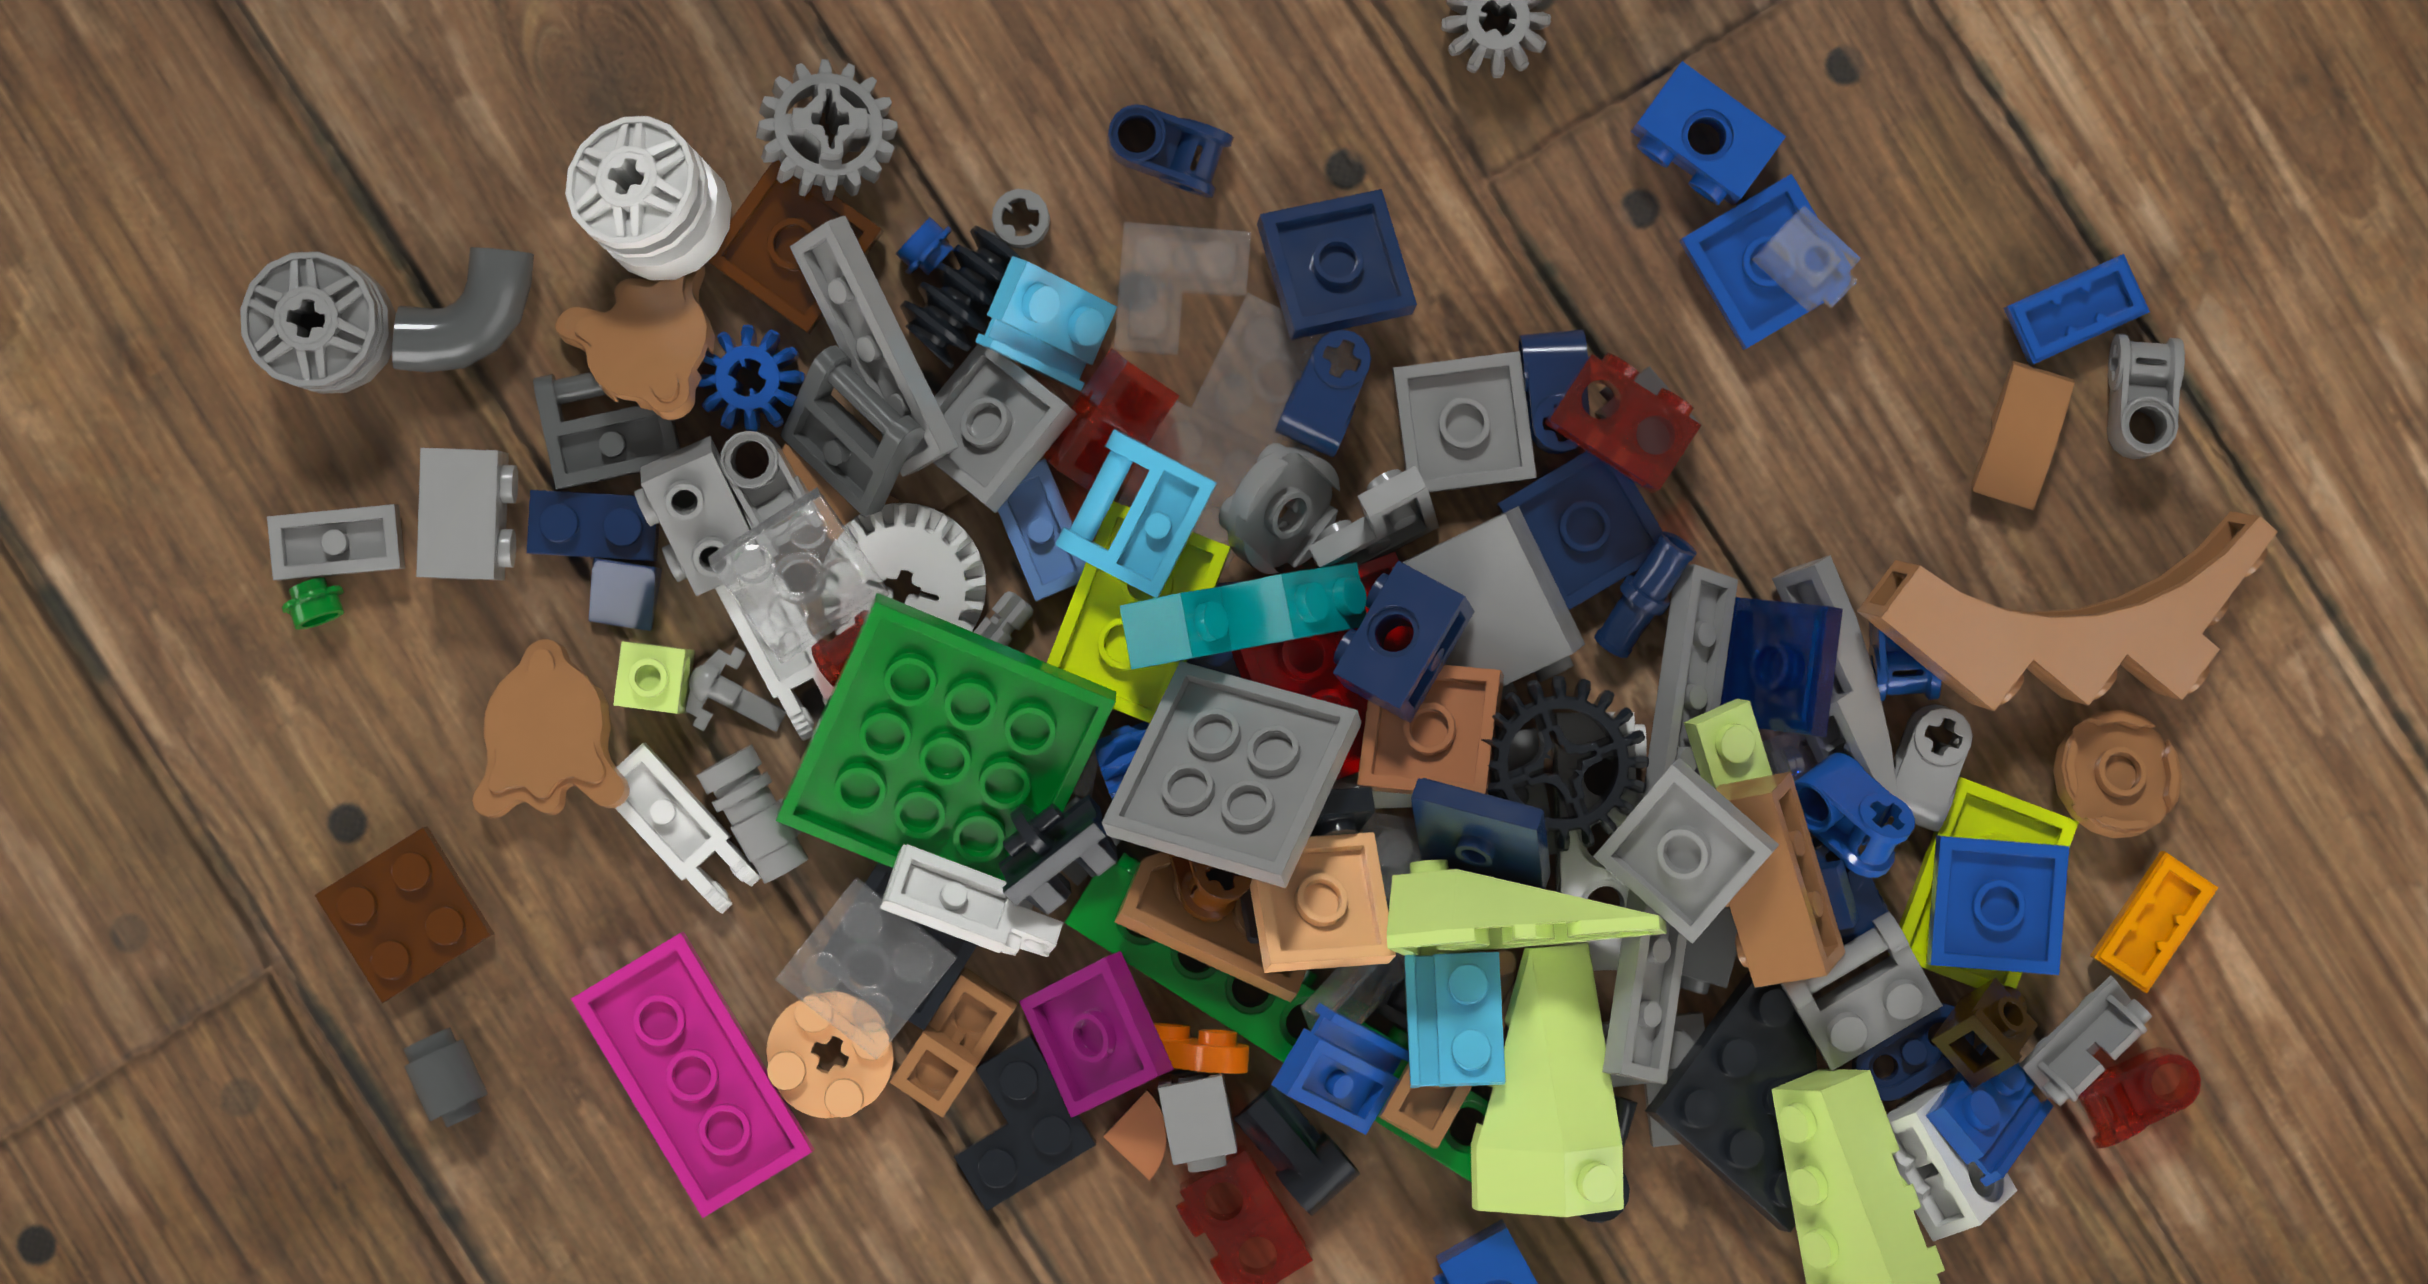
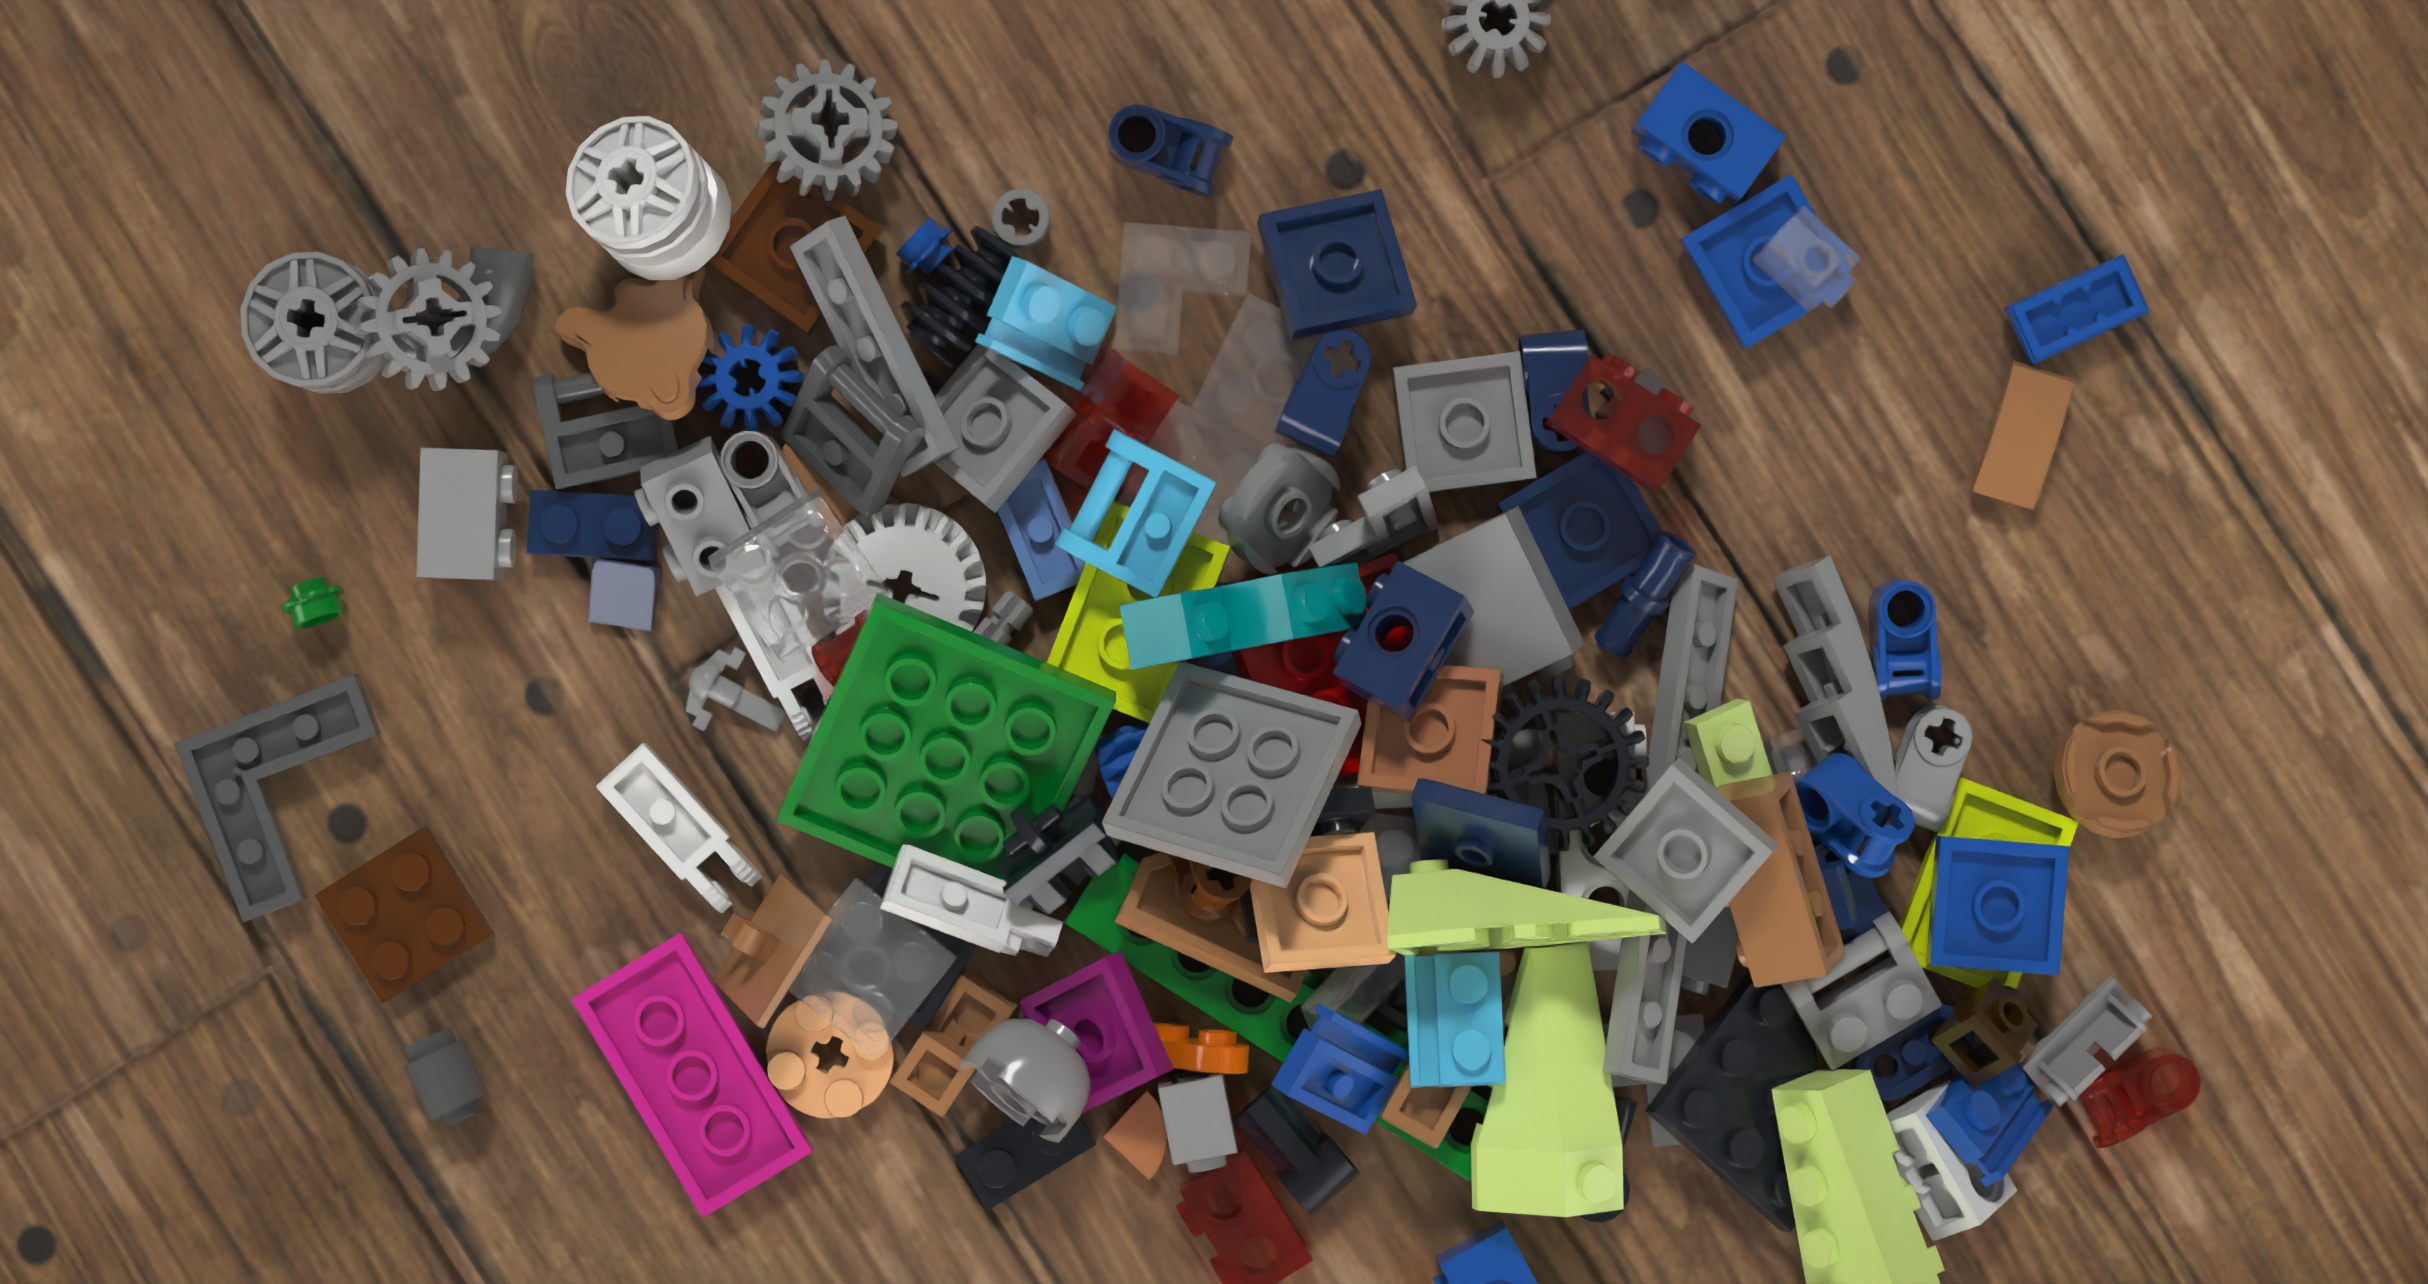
(228, 785): none -> dark grey plate
(336, 542): light grey plate -> none
(431, 346): none -> light grey gear
(546, 734): medium nougat tile -> none
(653, 677): yellowish green brick -> none
(753, 812): light grey axle -> none
(770, 949): none -> medium nougat piece
(1032, 1073): none -> light grey cylinder
(1783, 663): clear blue plate -> none
(2077, 650): medium nougat arch -> none
(2144, 389): light grey piece -> none
(2153, 921): light orange plate -> none

